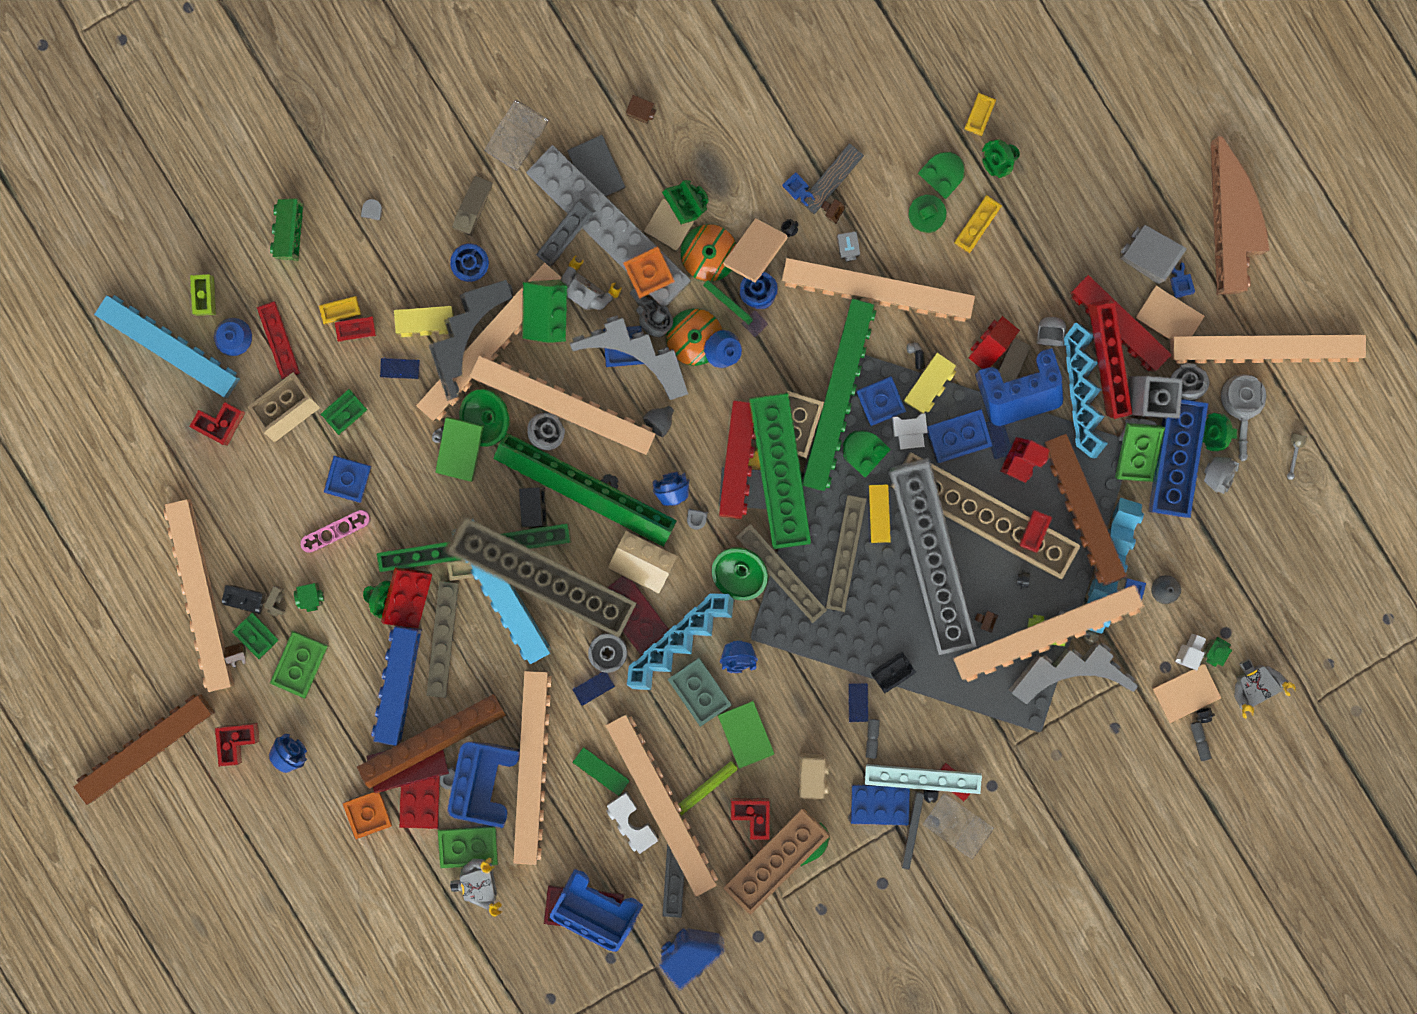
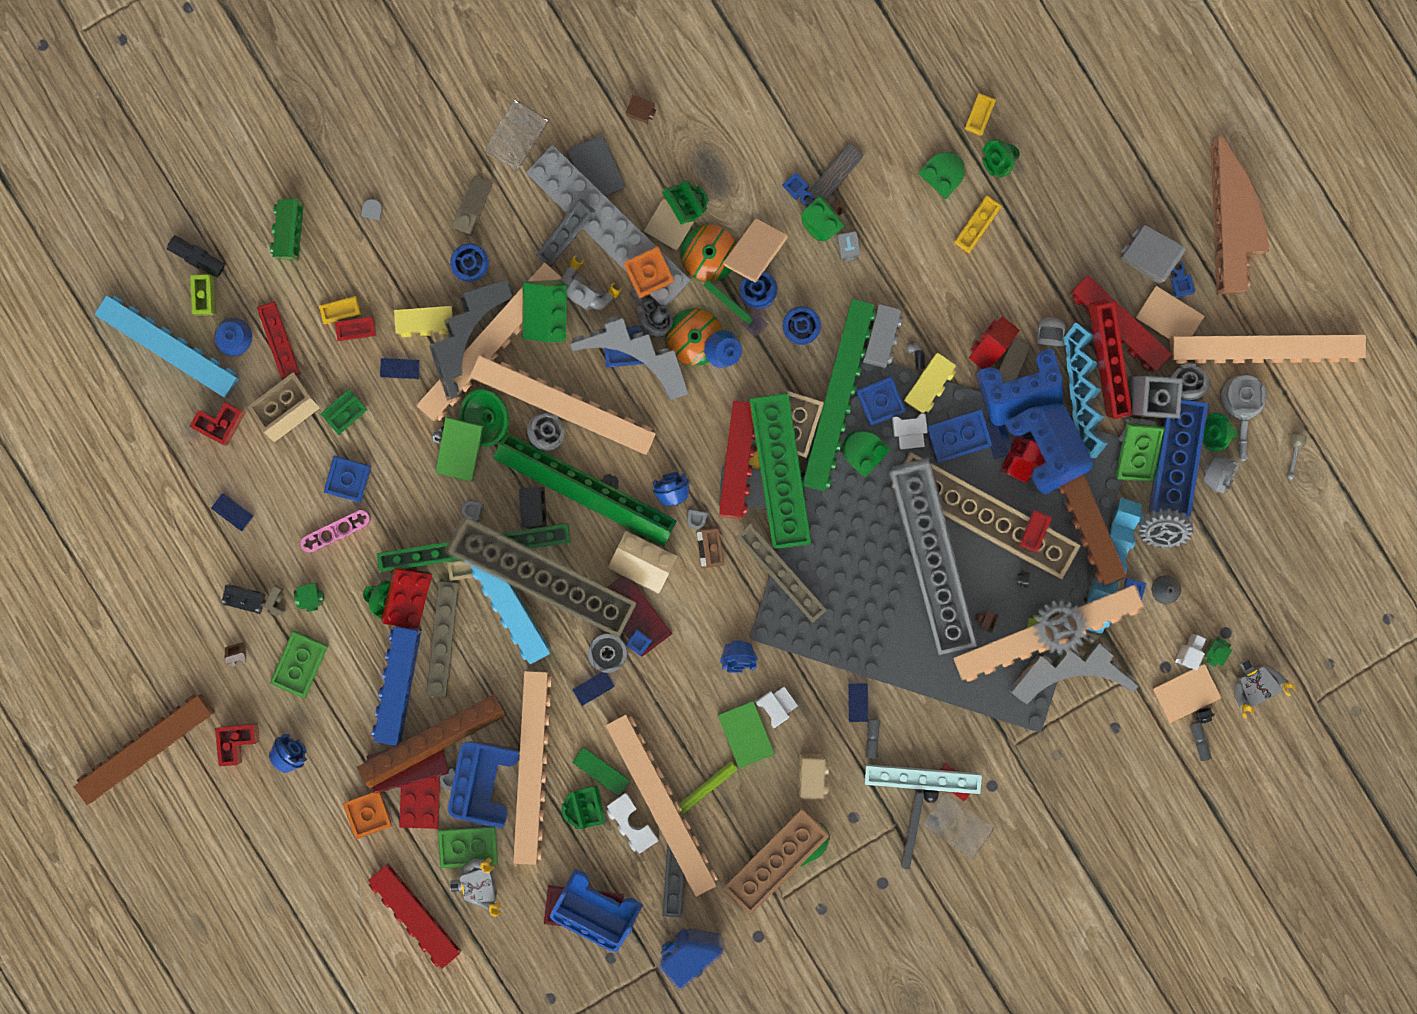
(196, 256): none -> black piece
(199, 595): light nougat brick -> none
(232, 512): none -> clear blue tile
(255, 635): green plate -> none
(414, 915): none -> red brick
(472, 510): none -> light grey tile
(584, 808): none -> green slope
(638, 642): none -> blue tile
(659, 419): dark grey helmet -> none
(678, 640): medium azure brick -> none
(699, 692): sand green plate -> none
(709, 548): none -> medium nougat slope
(734, 580): green dish -> none
(755, 810): red brick -> none
(777, 705): none -> white piece
(789, 227): black plate -> none
(801, 325): none -> blue cone
(821, 220): none -> green slope
(845, 553): dark tan plate -> none
(878, 289): light nougat brick -> none
(879, 513): yellow tile -> none
(880, 805): blue plate -> none
(883, 336): none -> light grey brick
(893, 672): black hinge -> none
(927, 213): green tile -> none
(1058, 442): none -> blue windscreen
(1077, 633): none -> light grey gear
(1166, 528): none -> light grey gear

